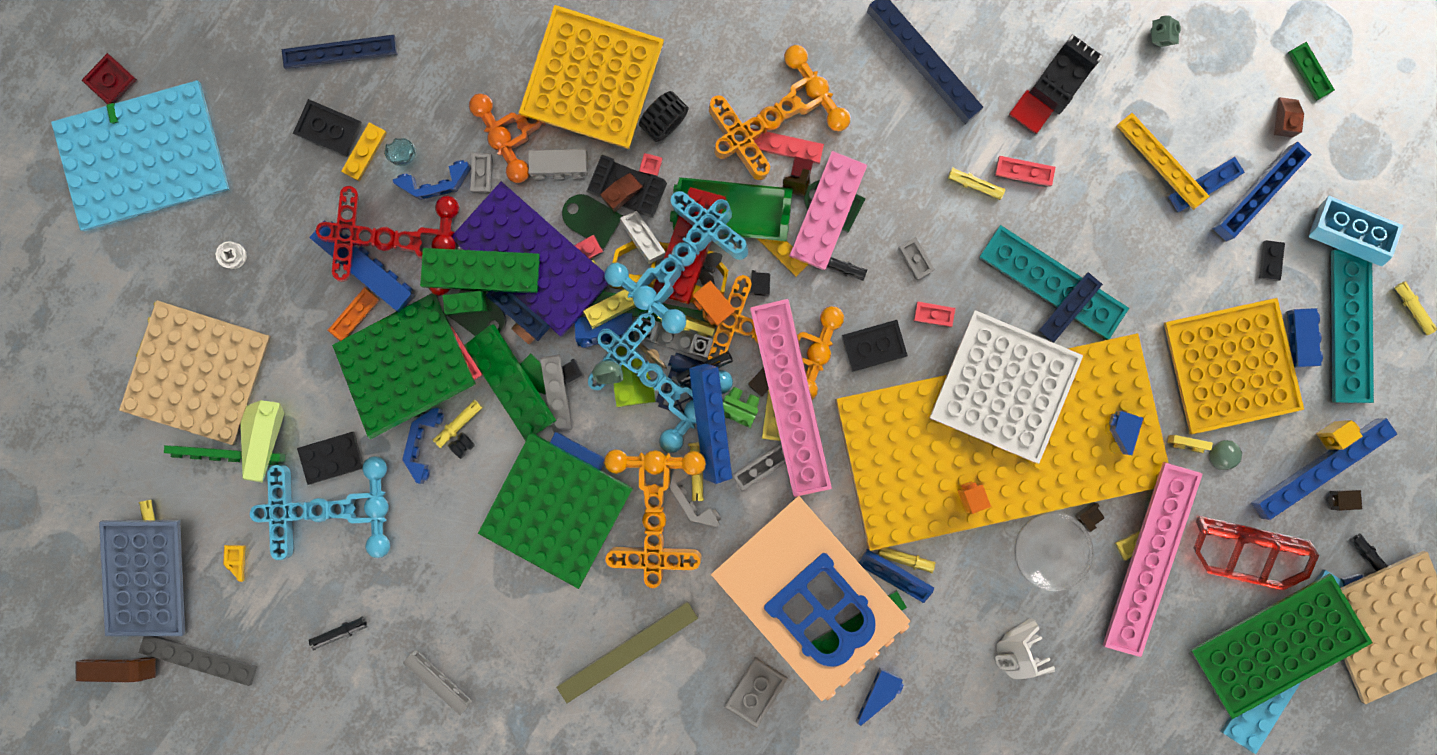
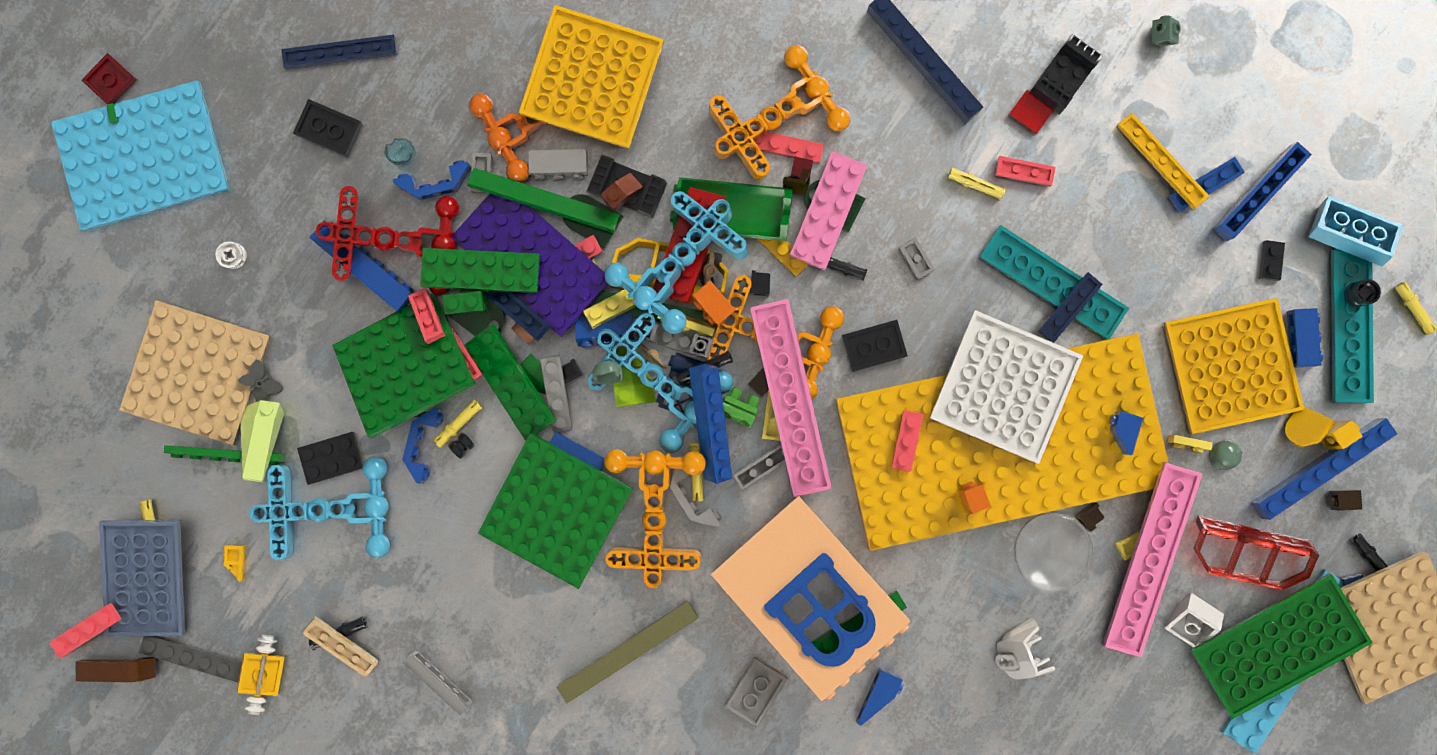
(85, 630): none -> coral plate
(258, 383): none -> dark grey piece
(260, 674): none -> yellow plate
(340, 646): none -> tan plate
(354, 314): orange tile -> none
(364, 151): yellow plate -> none
(426, 315): none -> coral plate
(543, 200): none -> green tile
(642, 237): white plate -> none
(650, 164): coral plate -> none
(663, 116): black tyre -> none
(709, 269): none -> tan piece
(896, 576): blue plate -> none
(907, 440): none -> coral plate
(907, 559): light yellow axle -> none
(934, 314): coral plate -> none
(1194, 621): none -> white slope
(1289, 117): copper slope -> none
(1307, 427): none -> yellow tile
(1311, 71): green tile -> none
(1362, 293): none -> black wheel

